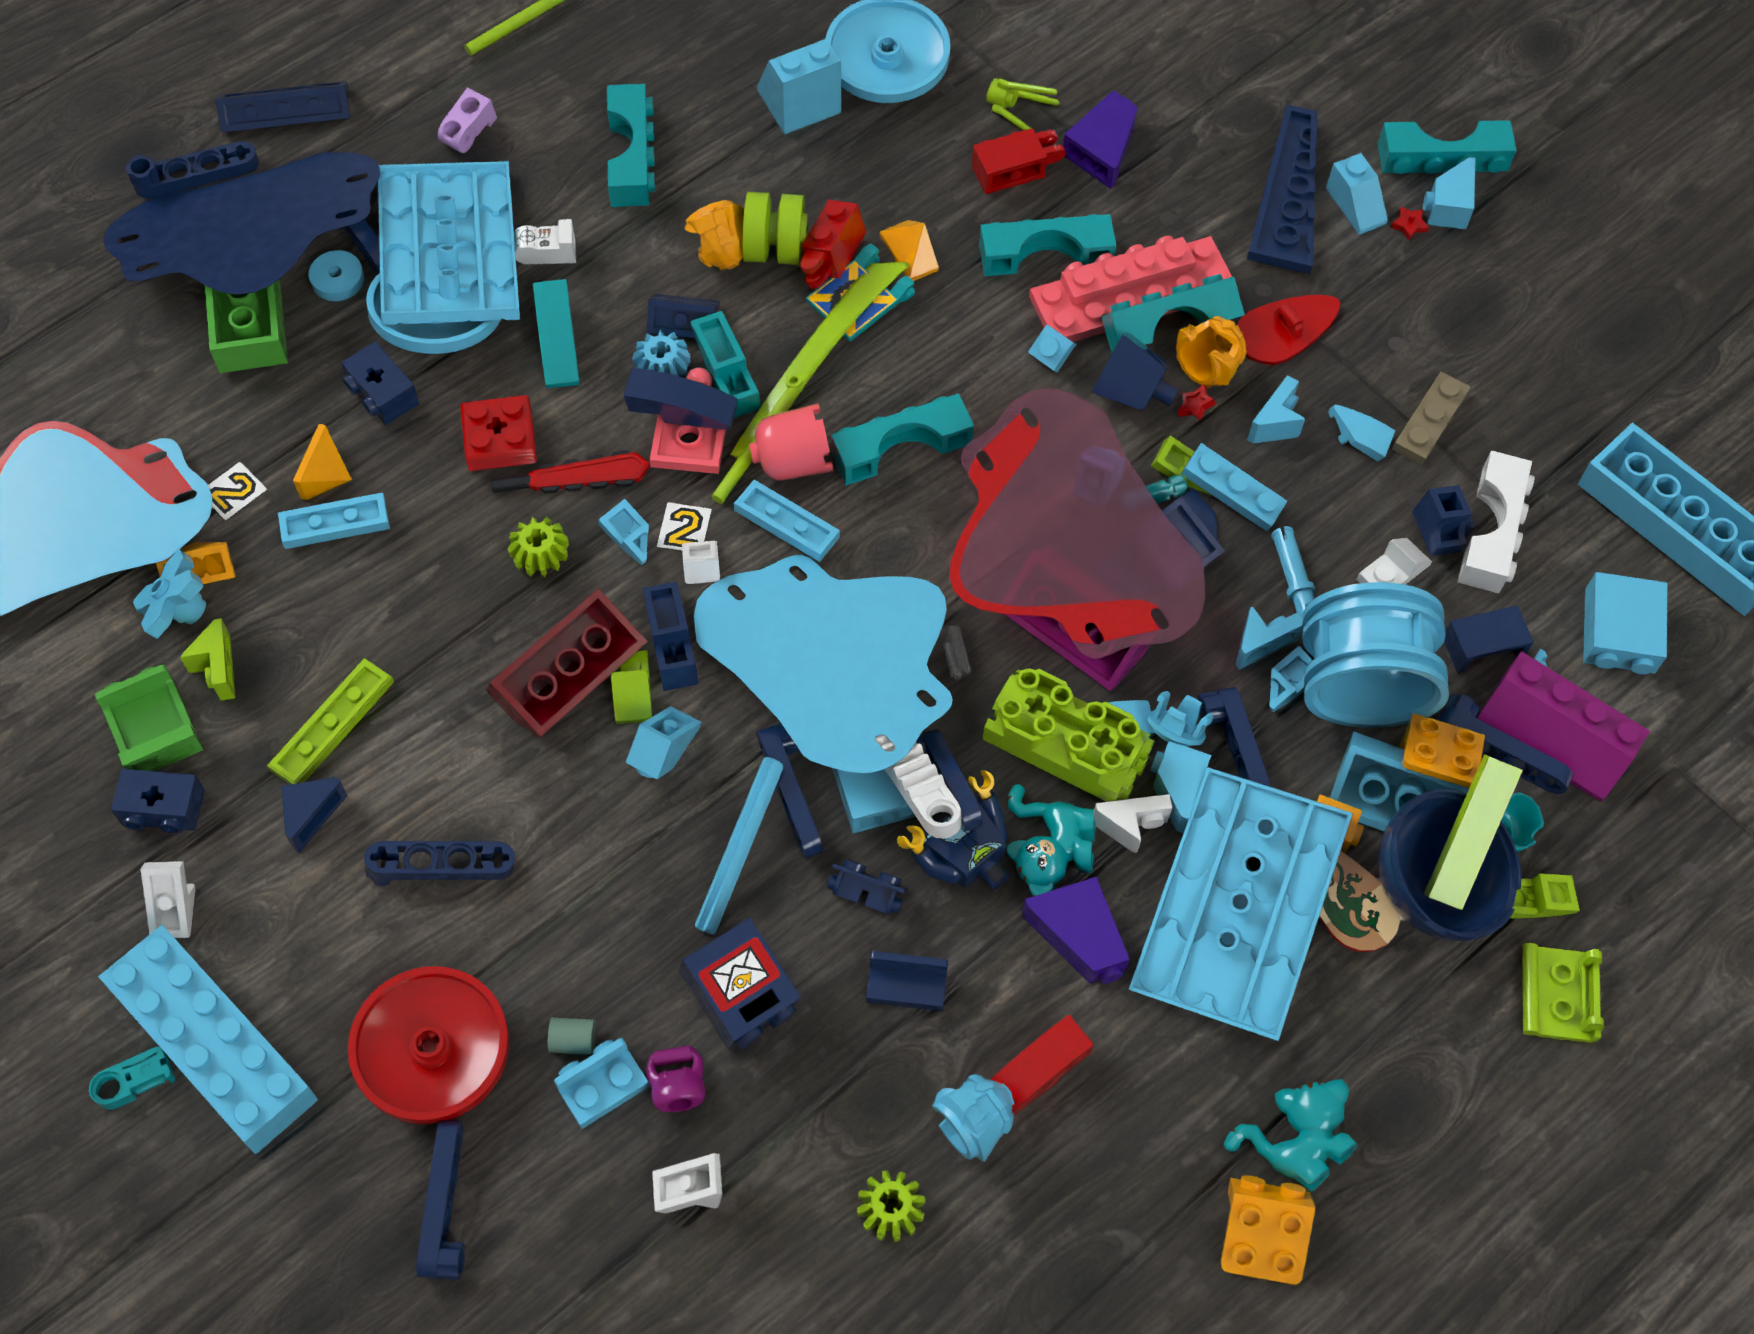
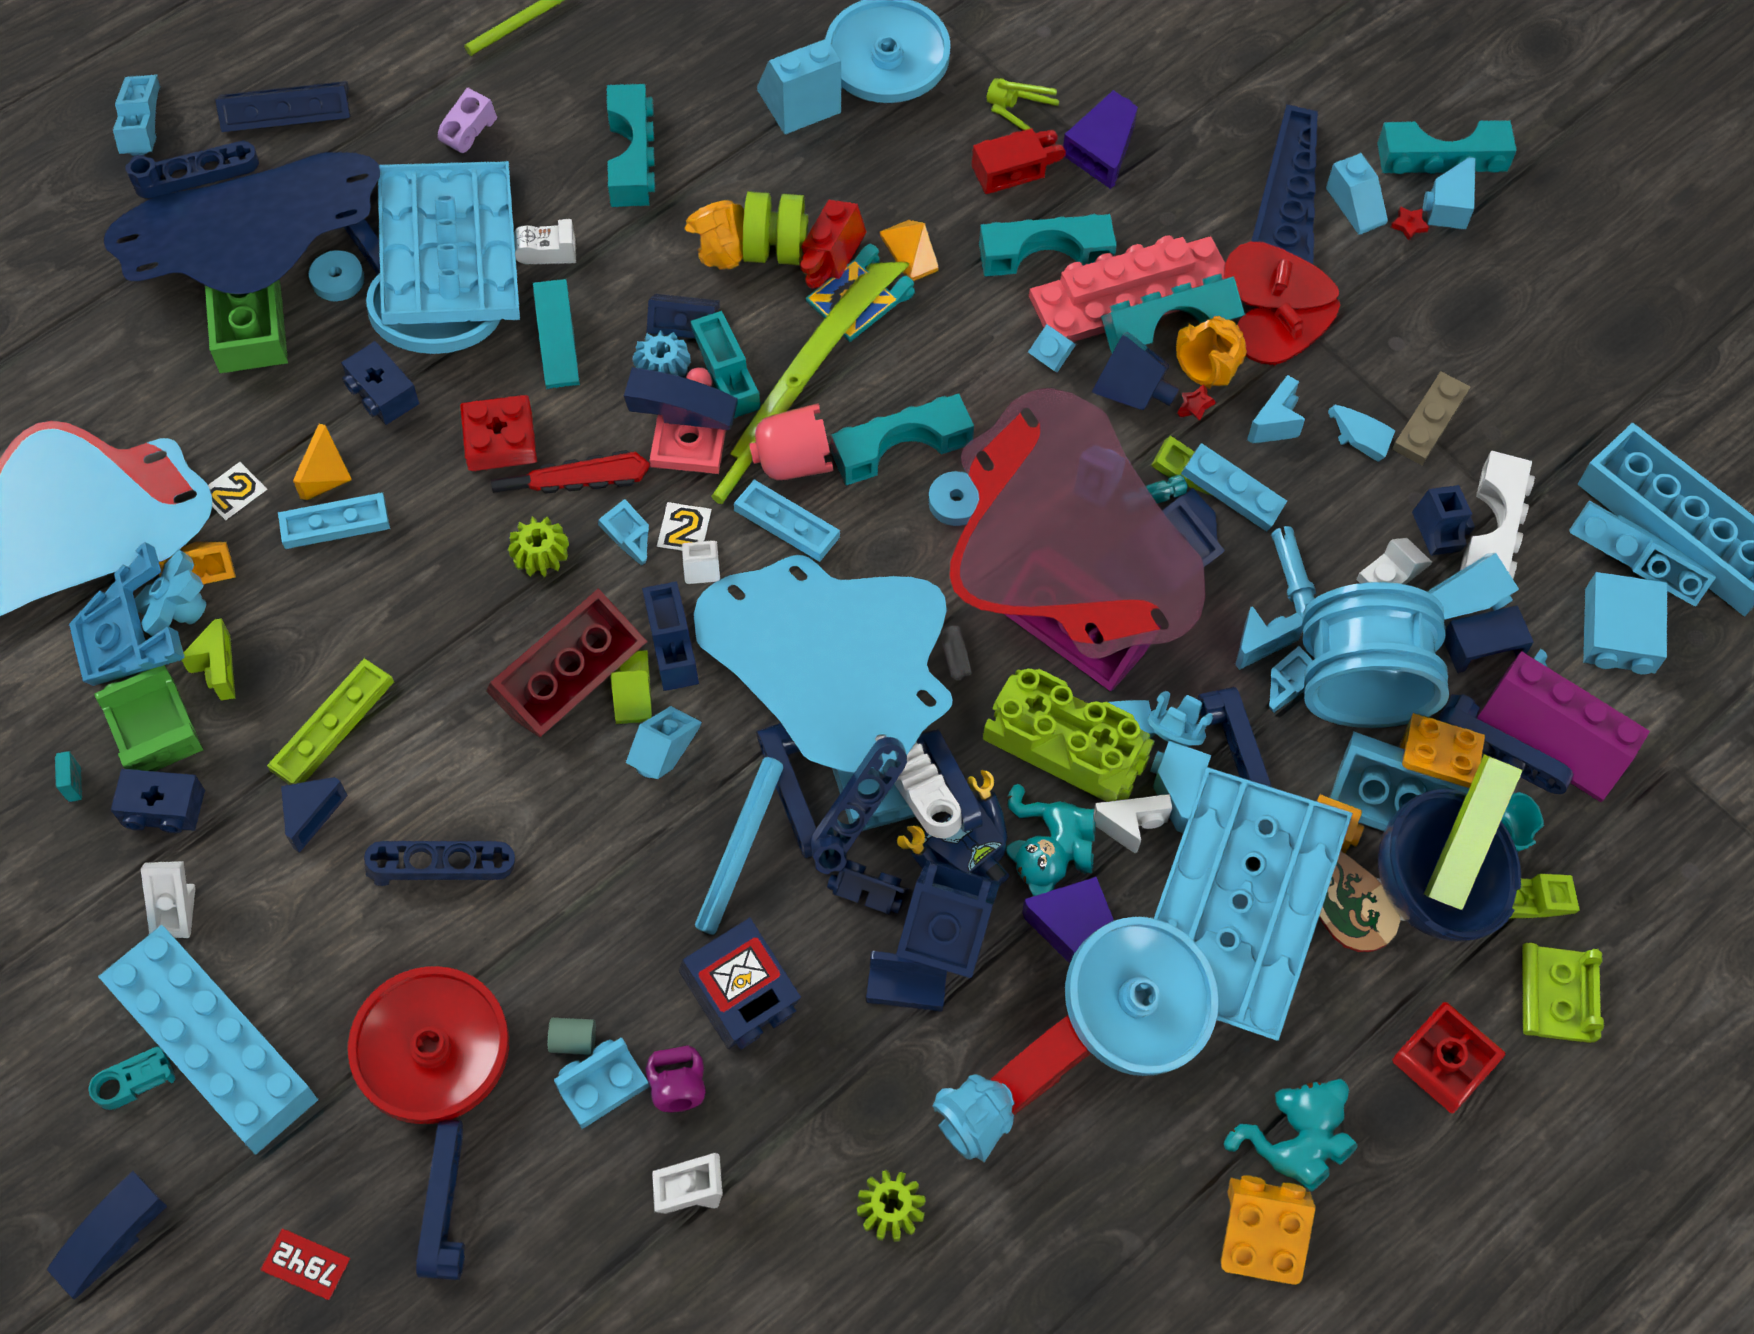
(68, 776): none -> teal tile
(105, 1234): none -> dark blue slope
(109, 629): none -> dark azure wing
(136, 115): none -> medium azure slope
(305, 1264): none -> red sticker
(851, 798): none -> dark blue beam
(948, 919): none -> dark blue container
(950, 511): none -> medium azure piece
(1141, 996): none -> medium azure dish
(1274, 276): none -> red shield
(1472, 1061): none -> red brick
(1476, 588): none -> medium azure slope
(1642, 552): none -> medium azure slope

